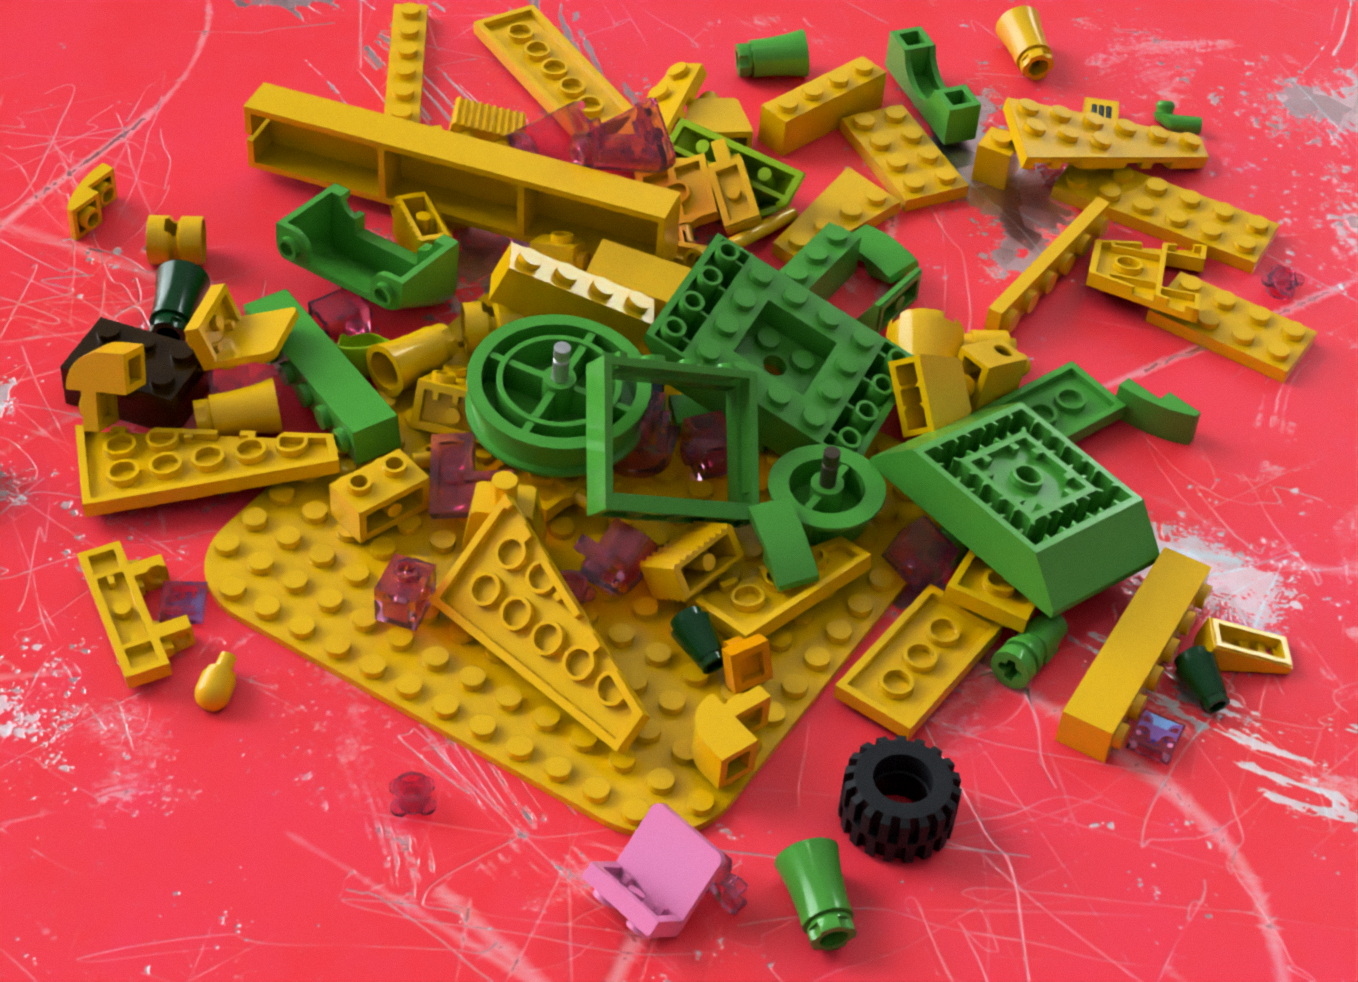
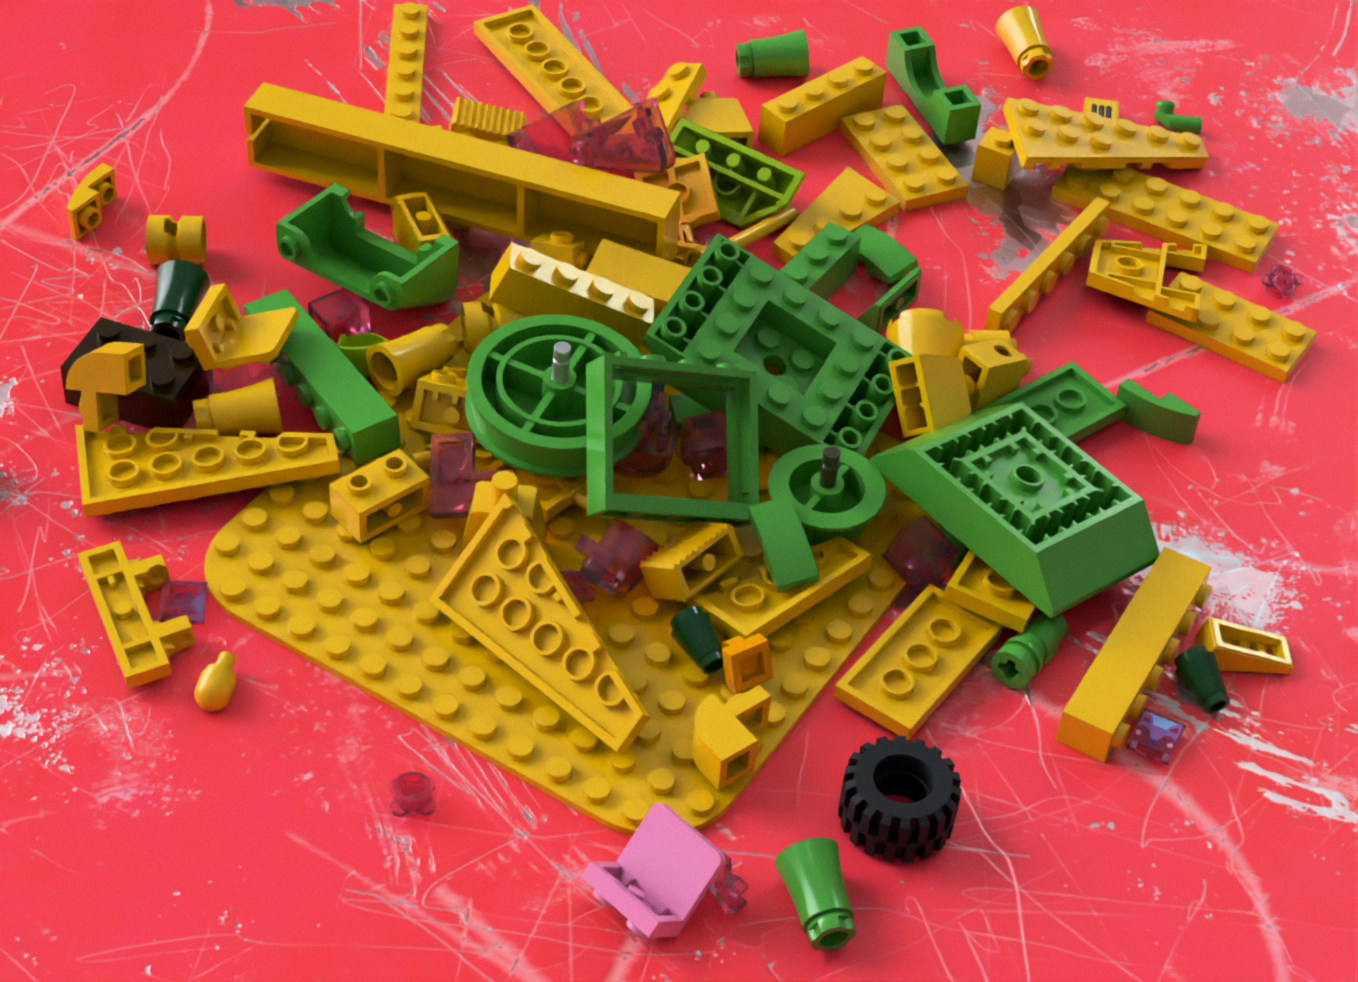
(404, 591): clear pink brick -> none
(733, 190): yellow hinge -> none

